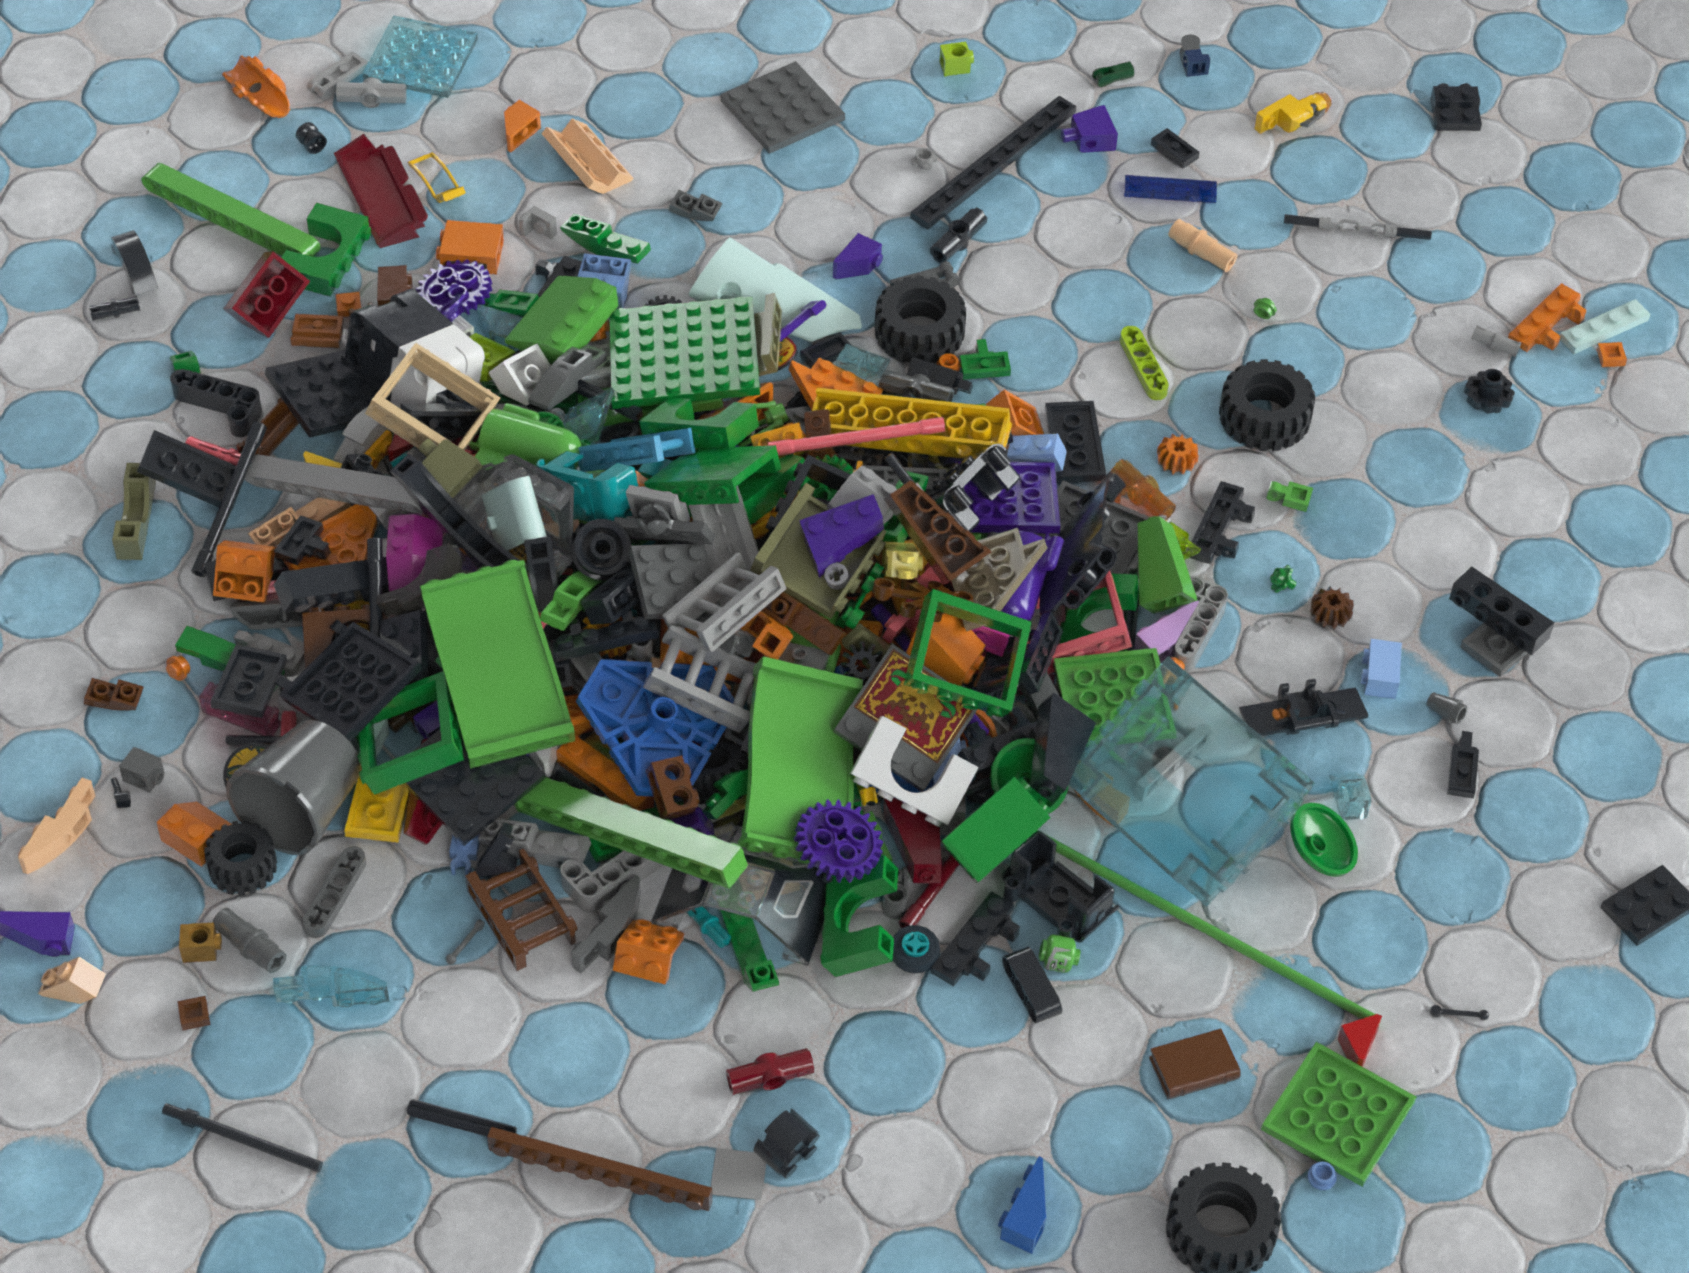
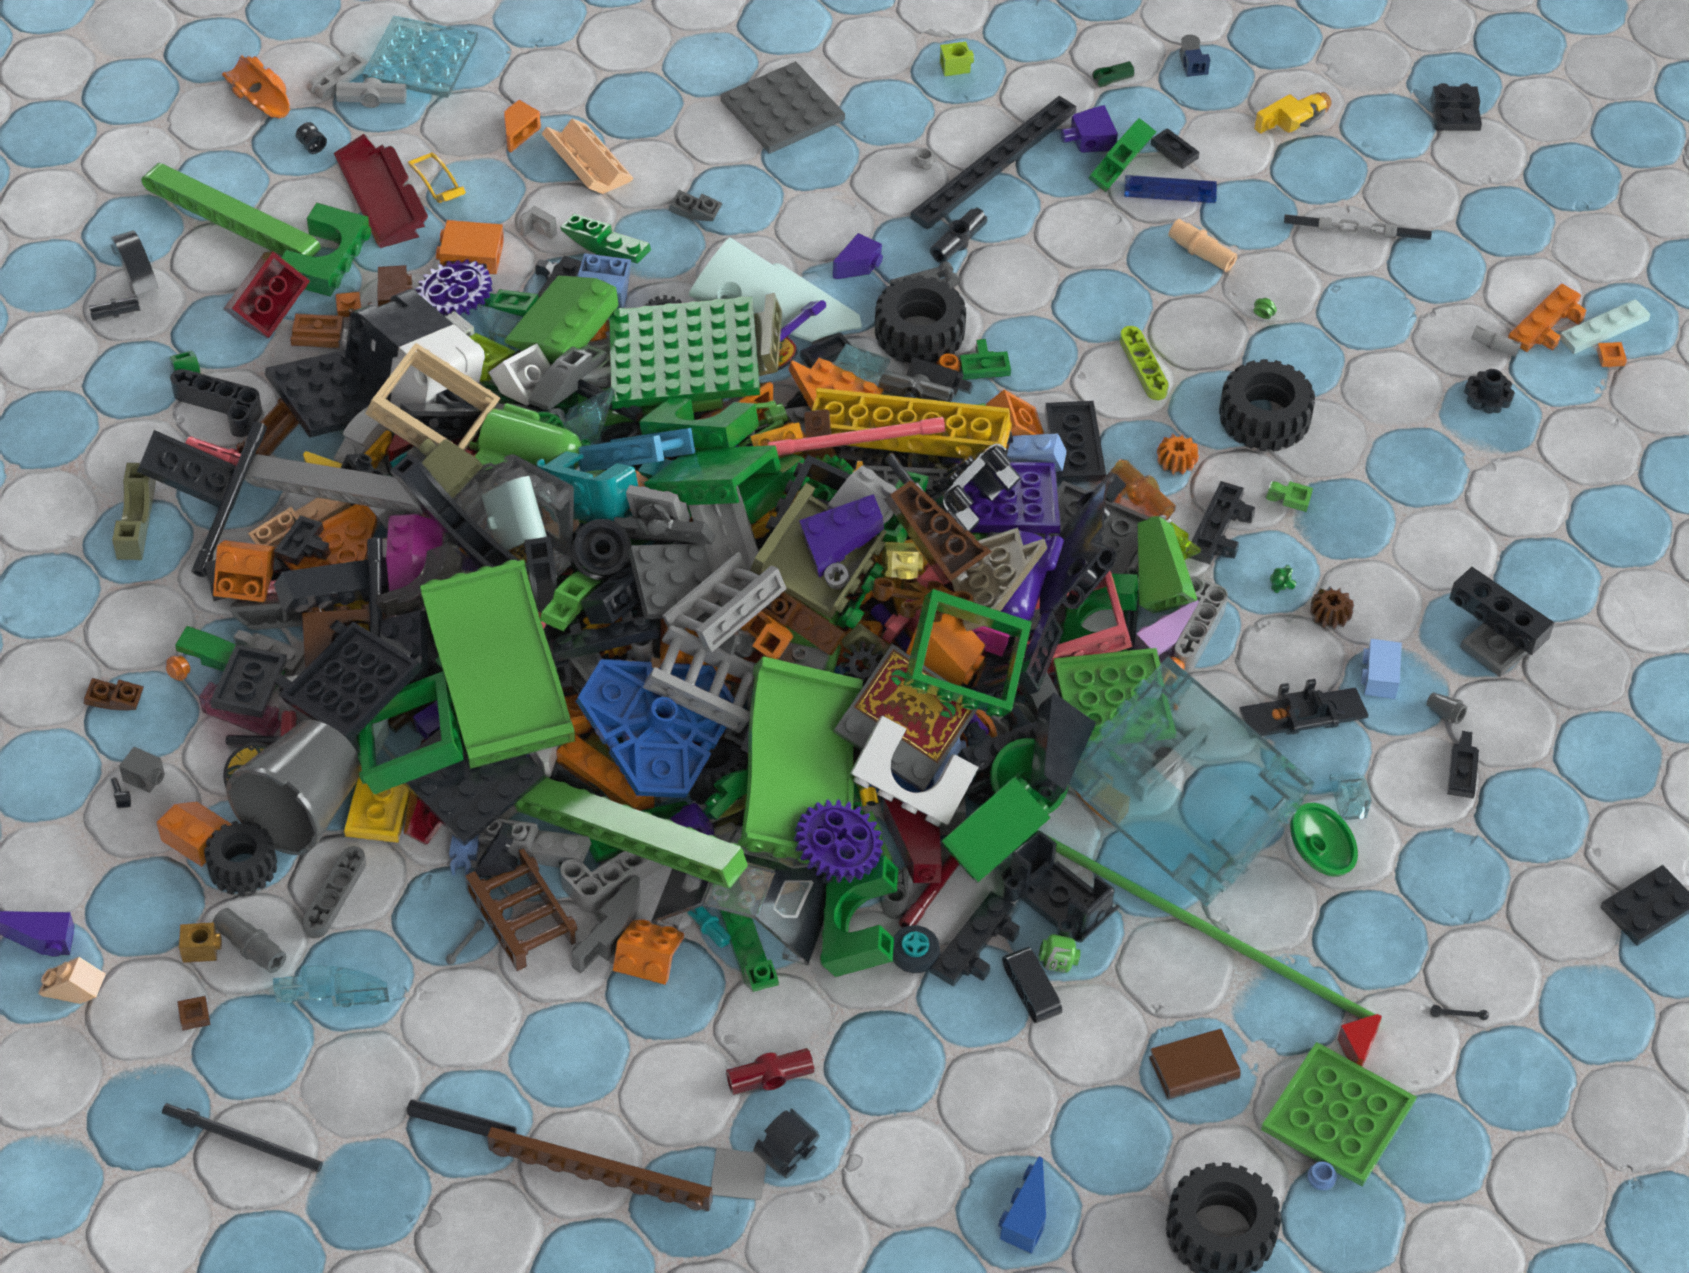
(56, 835): light nougat slope -> none
(450, 308): dark purple dish -> none
(665, 788): reddish brown brick -> none
(1122, 154): none -> green slope

